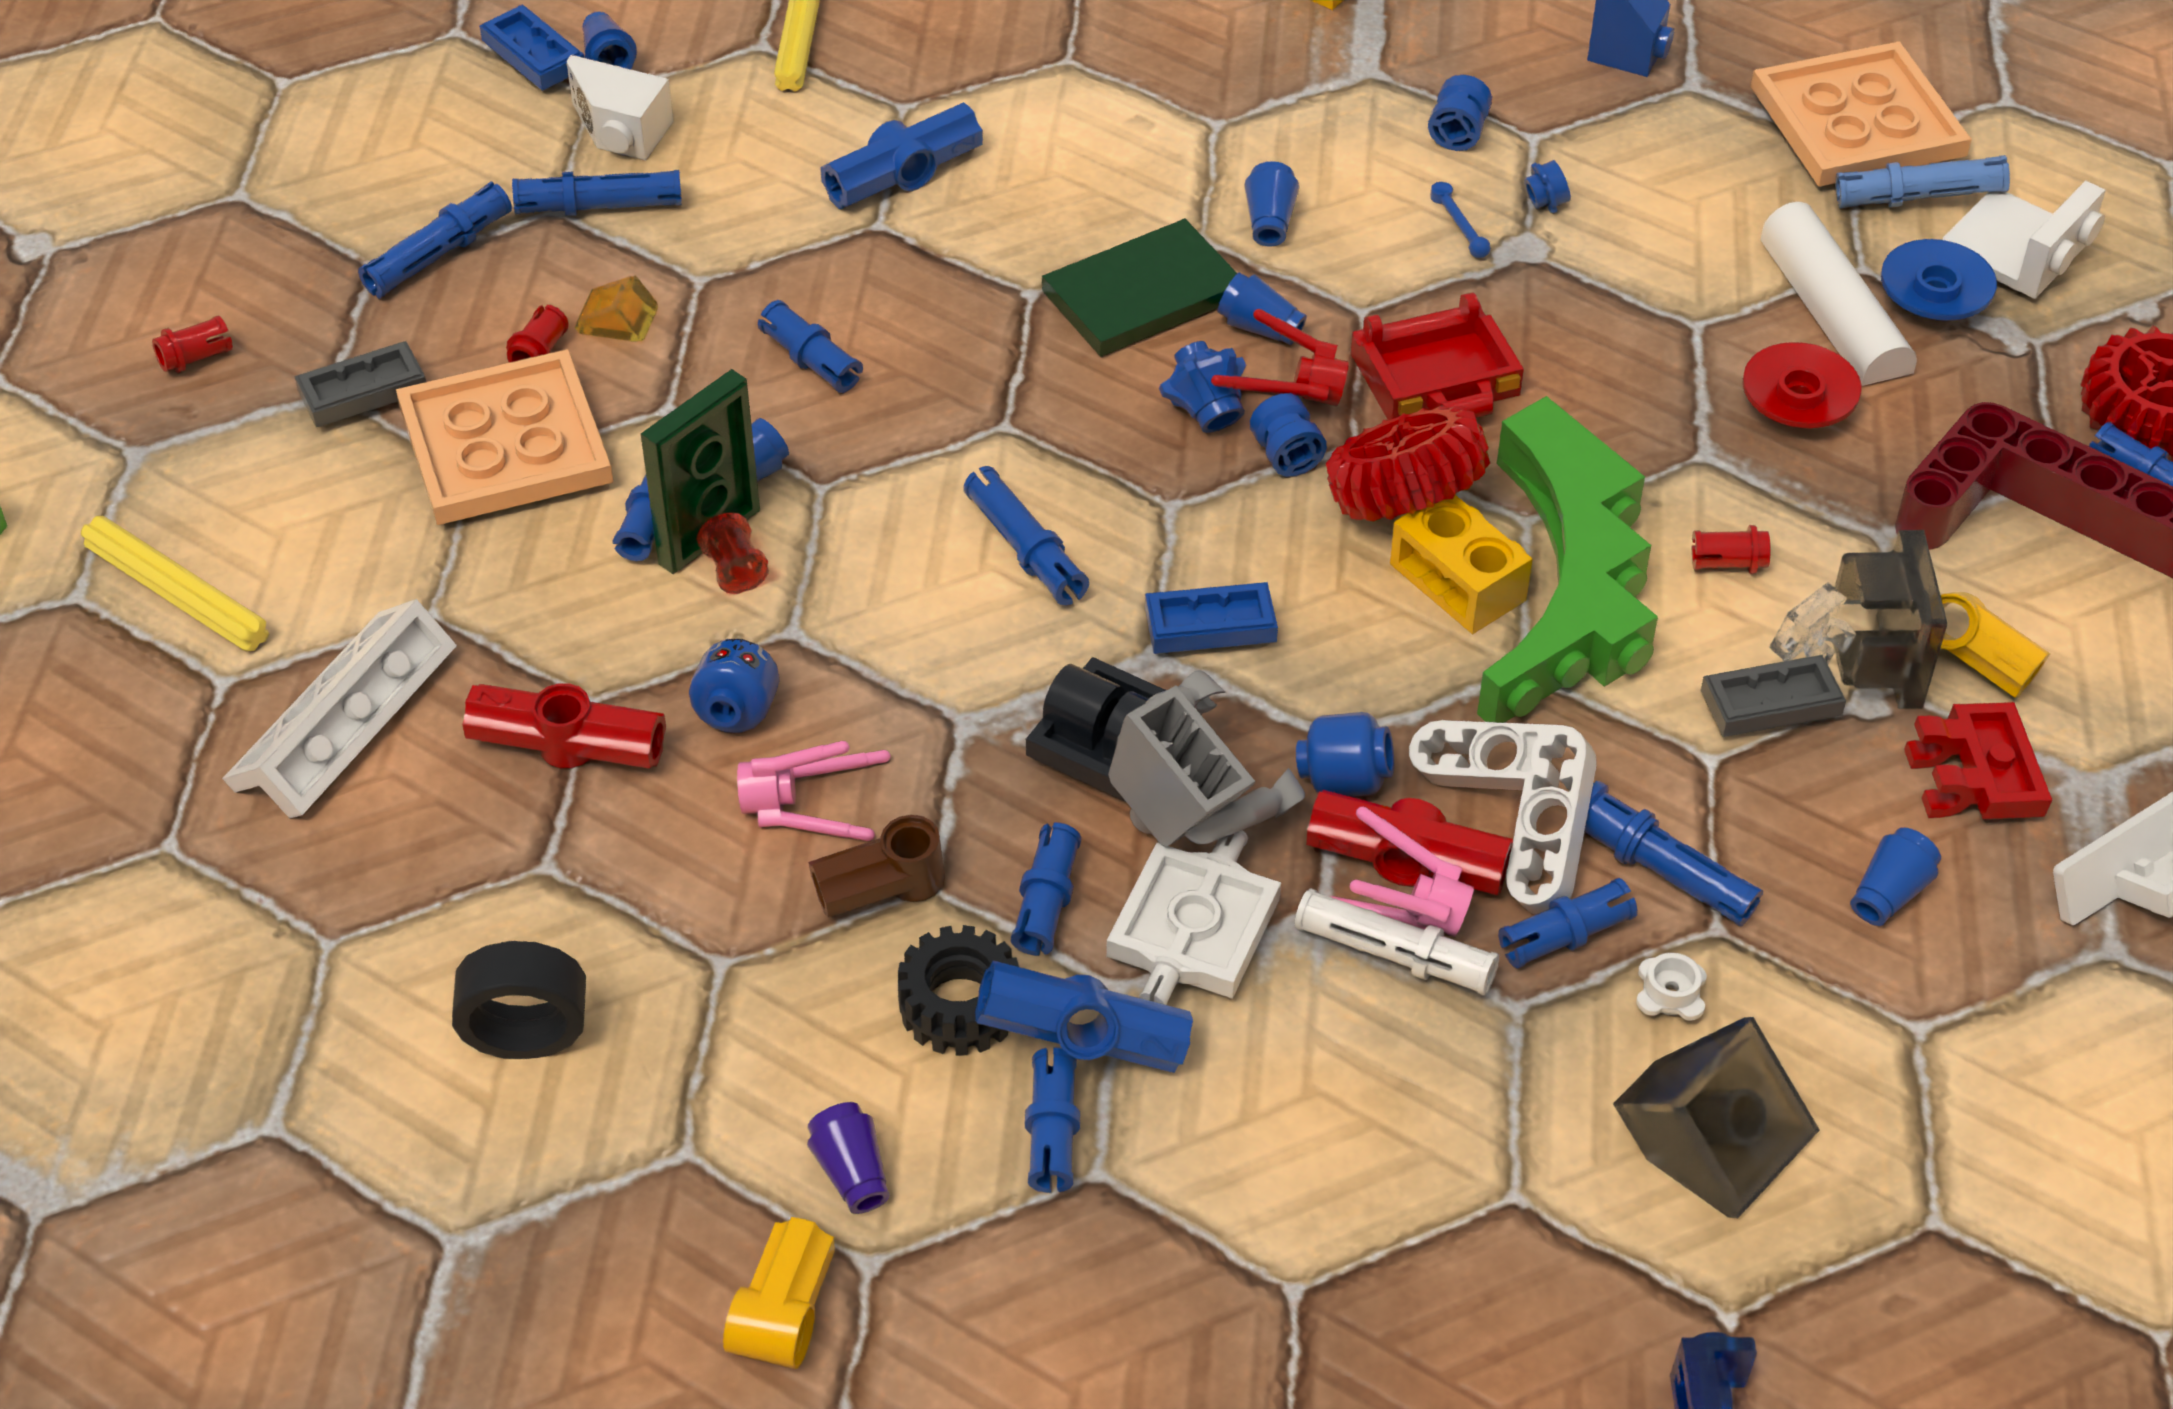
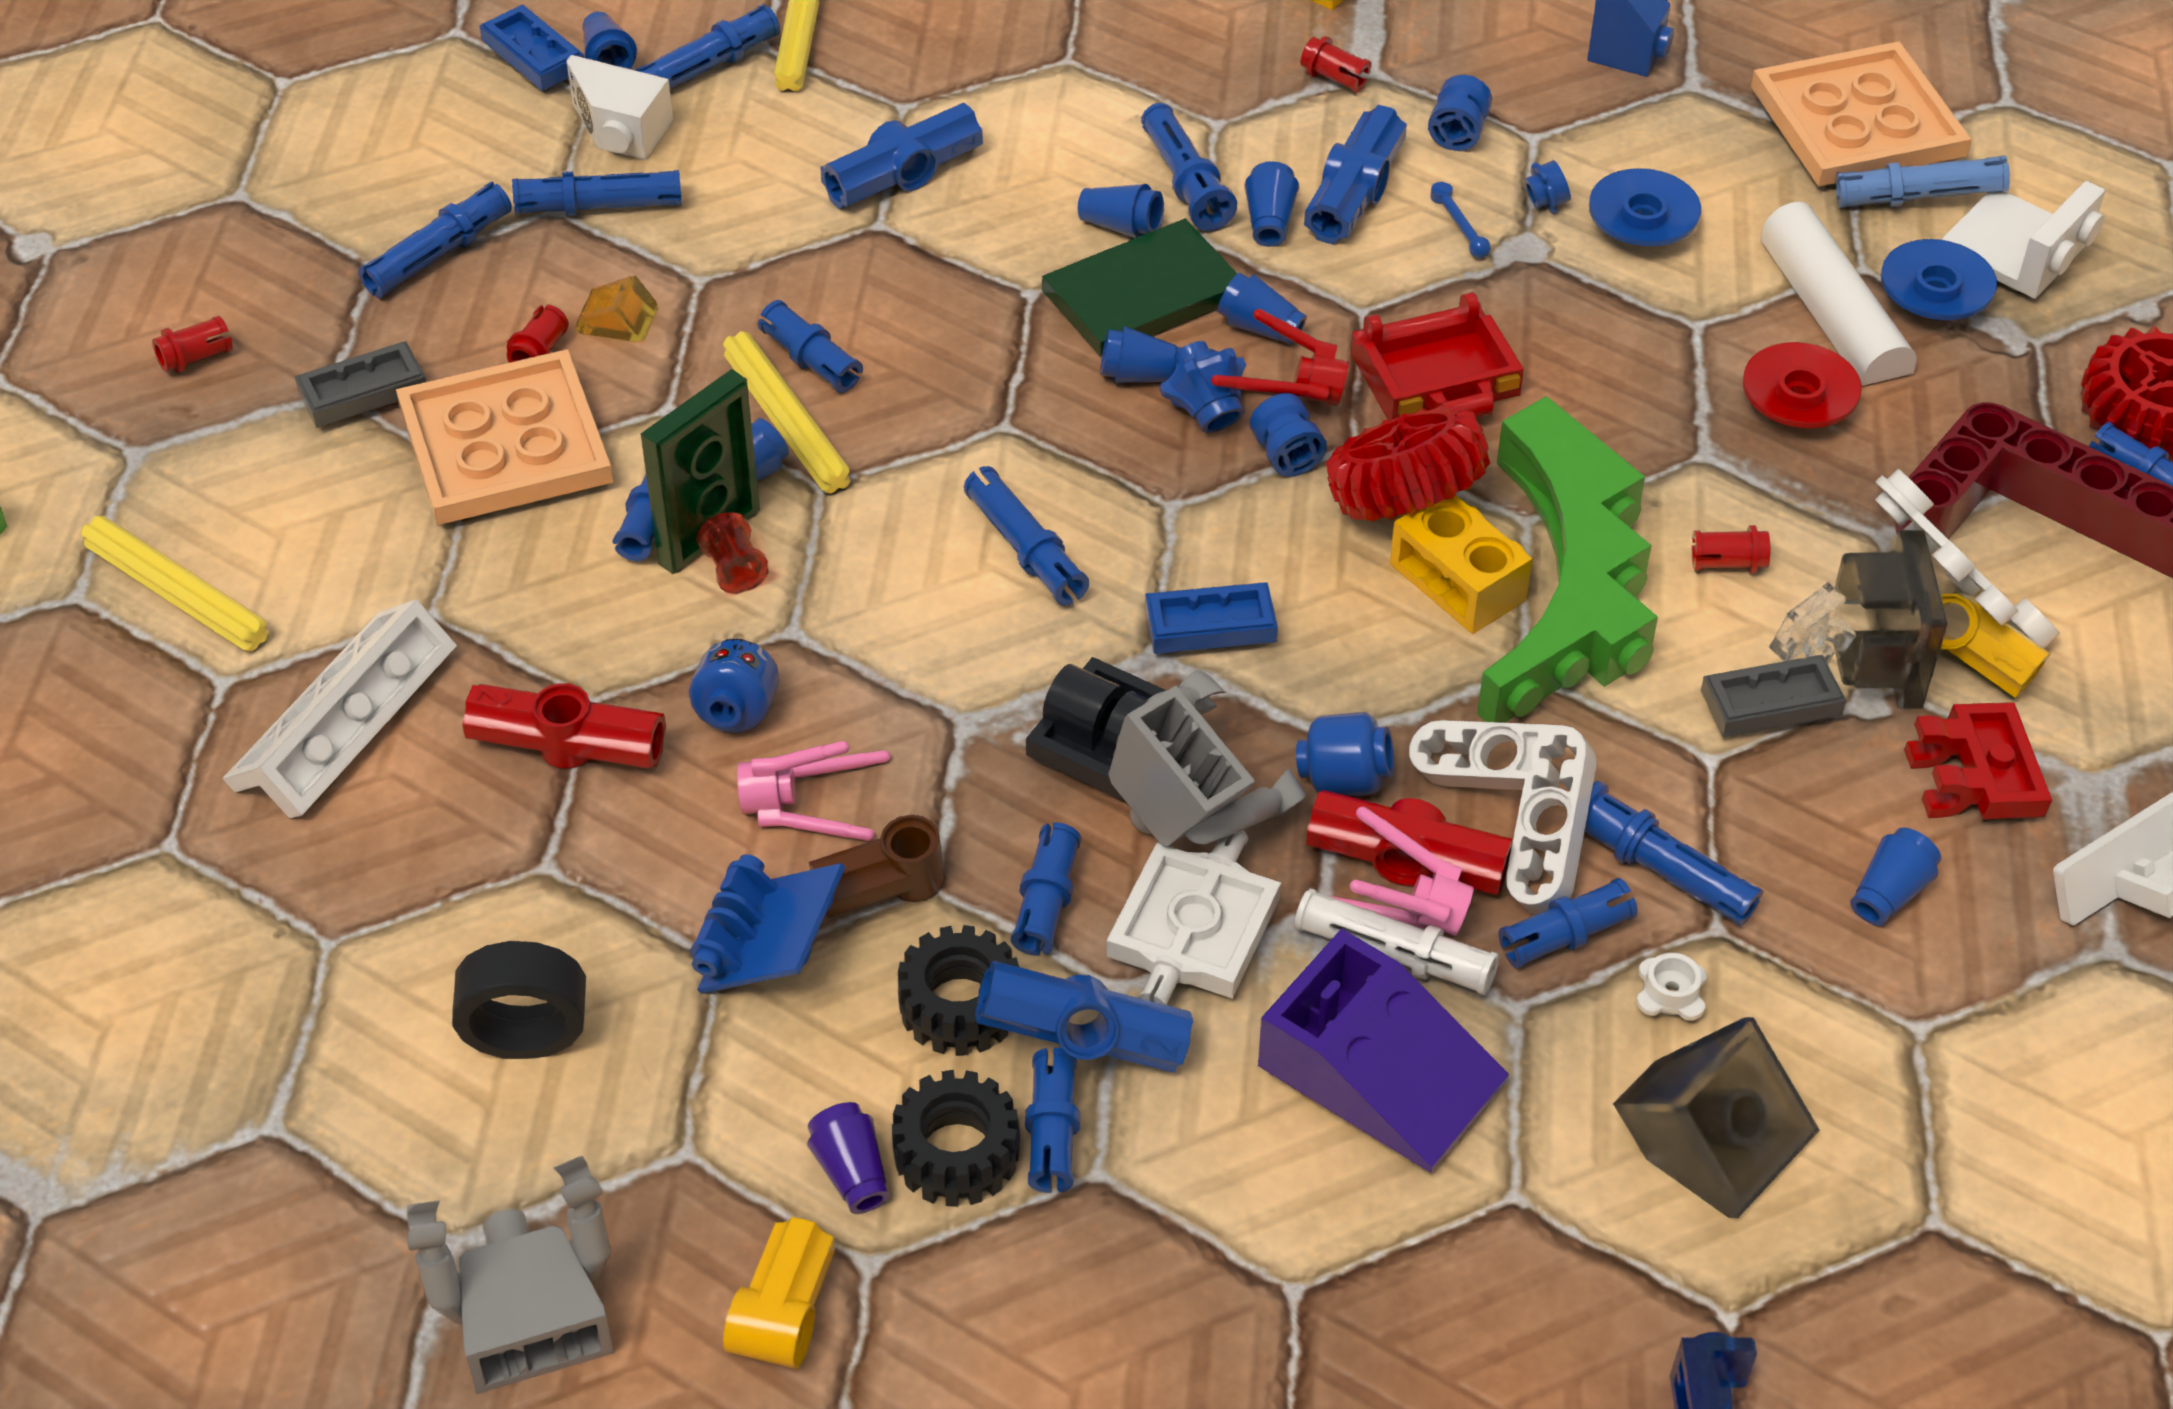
(525, 1293): none -> light grey torso
(724, 43): none -> blue pin
(761, 924): none -> blue hinge
(787, 413): none -> light yellow axle
(958, 1172): none -> black tyre
(1124, 209): none -> blue cone
(1137, 357): none -> blue cone
(1194, 178): none -> blue pin
(1334, 63): none -> red pin
(1355, 174): none -> blue piece
(1378, 1051): none -> dark purple slope
(1644, 207): none -> blue dish
(1905, 502): none -> white plant

